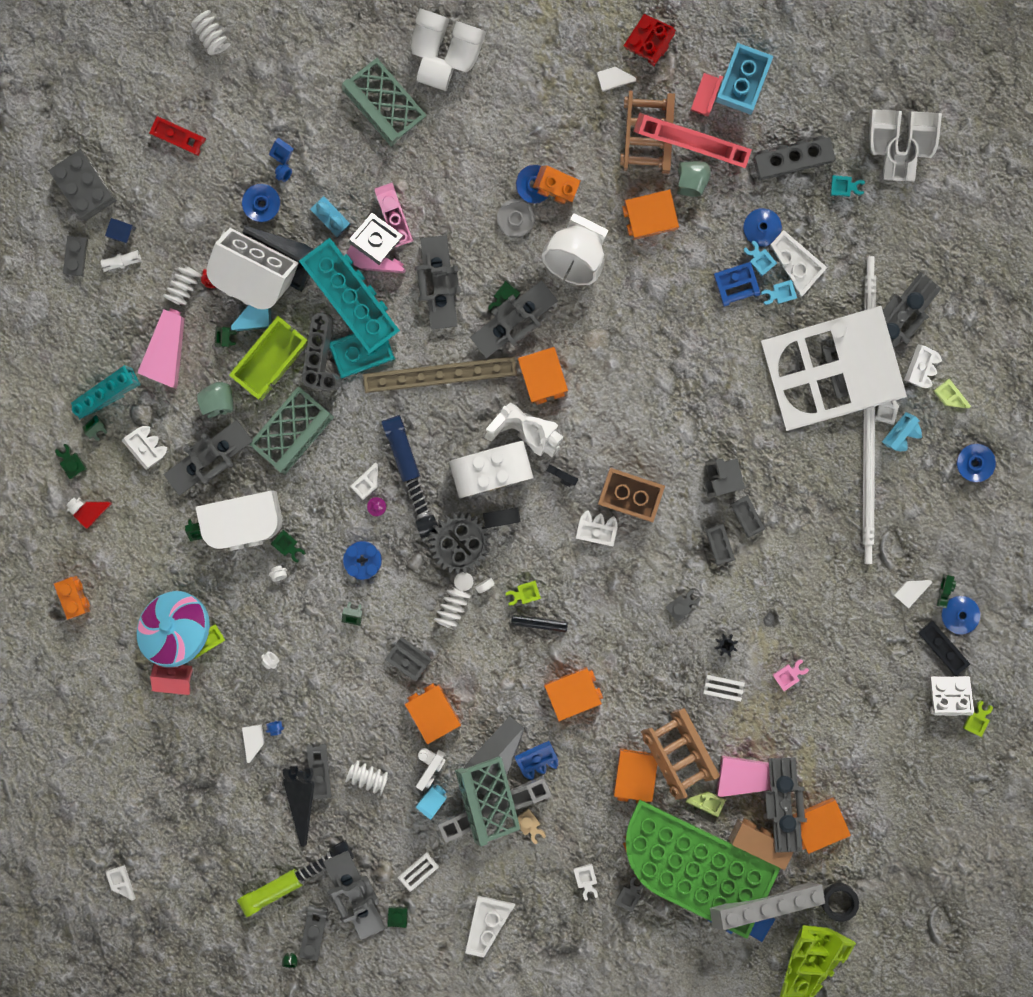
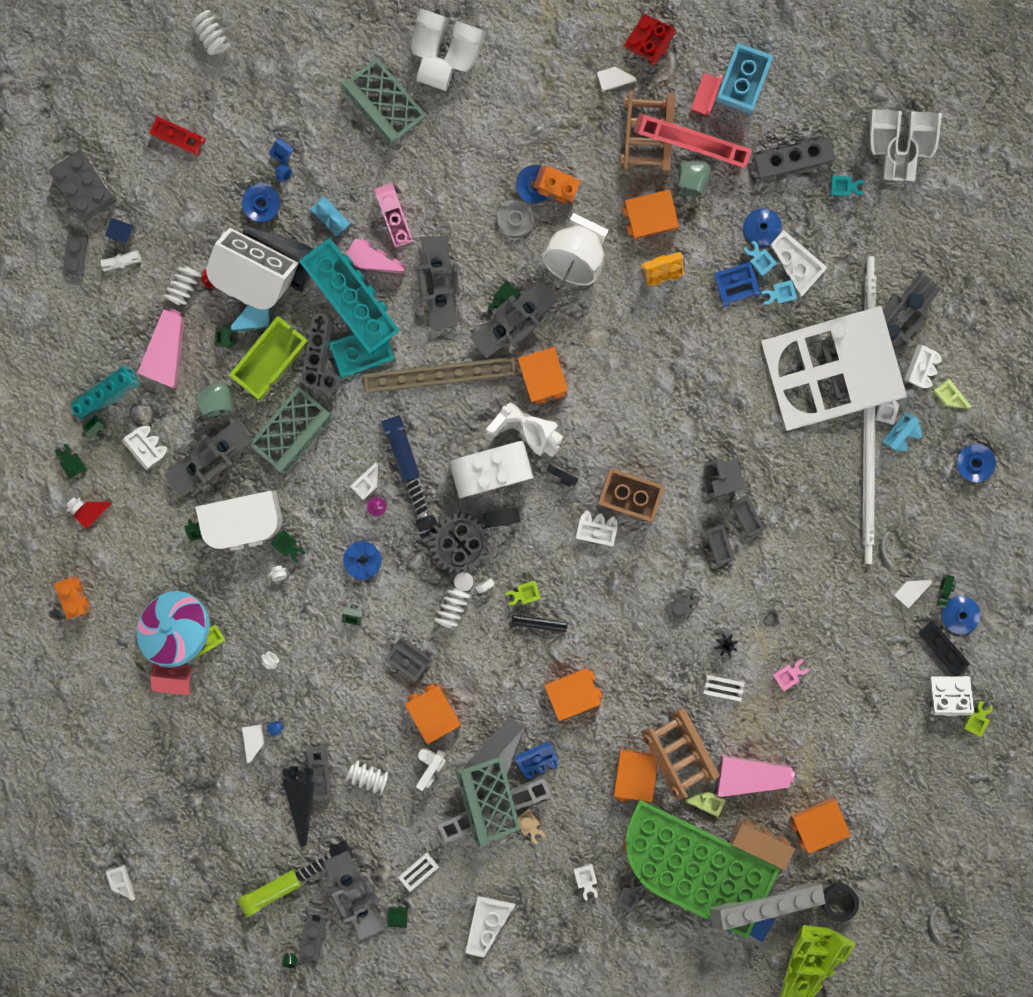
(375, 239): plate -> none
(431, 801): medium azure slope -> none
(663, 269): none -> light orange plate
(778, 805): dark grey piece -> none

